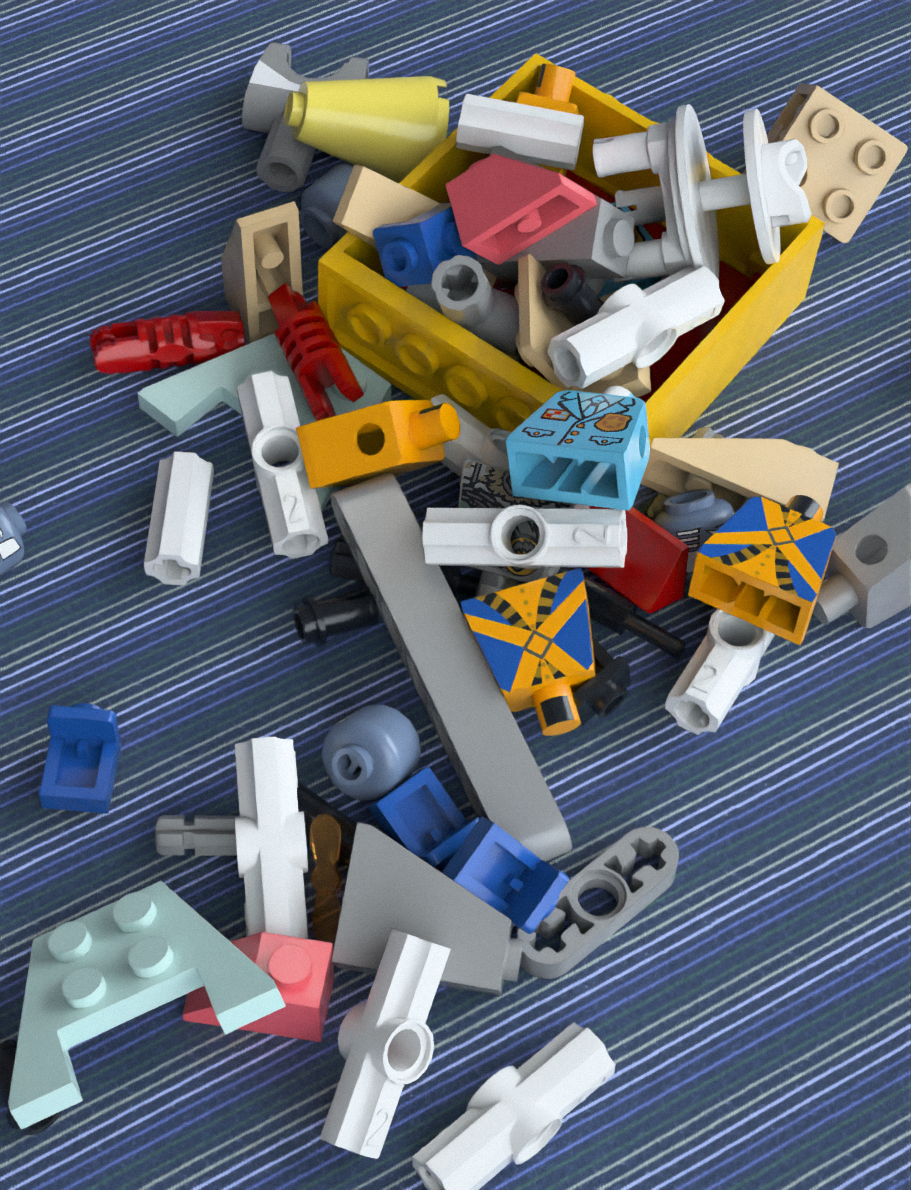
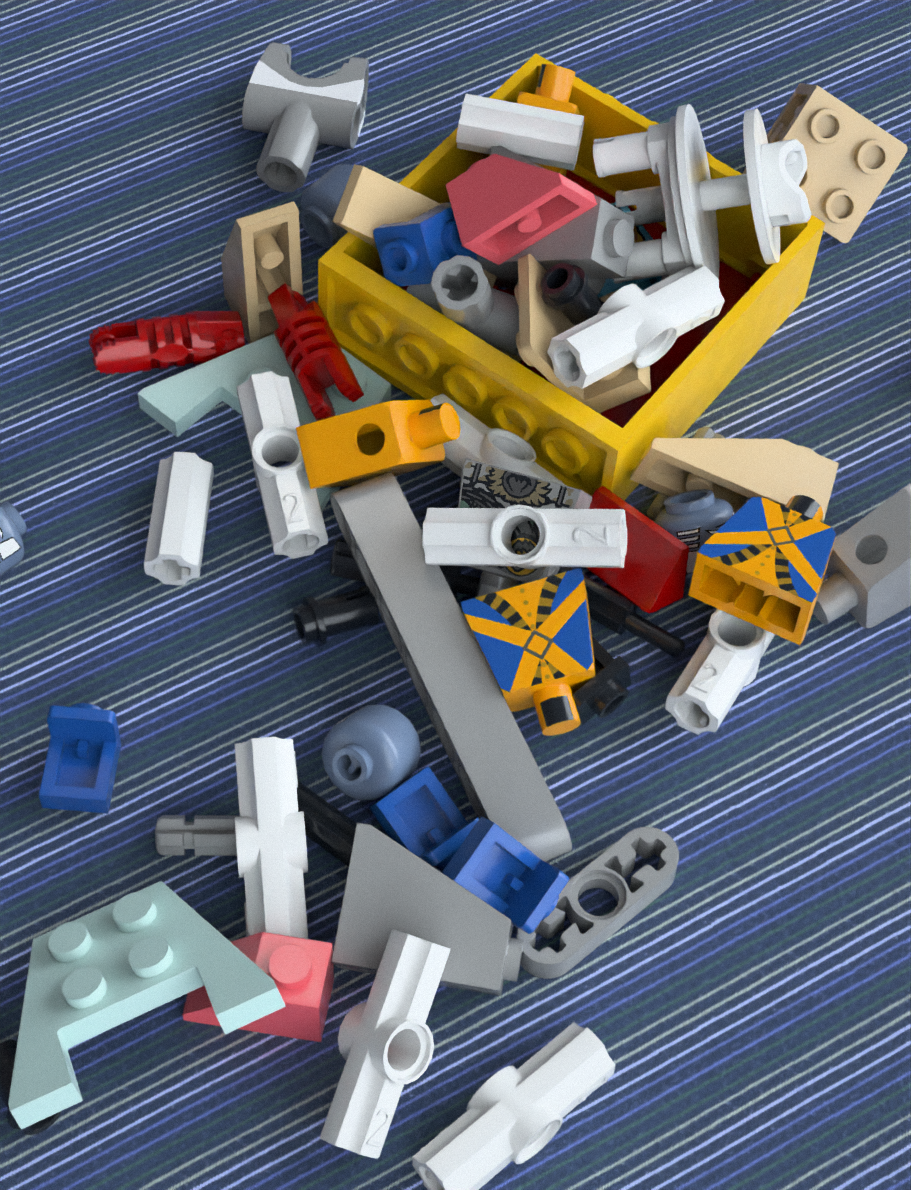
(326, 878): clear orange piece -> none
(371, 121): light yellow cone -> none
(582, 449): medium azure torso -> none

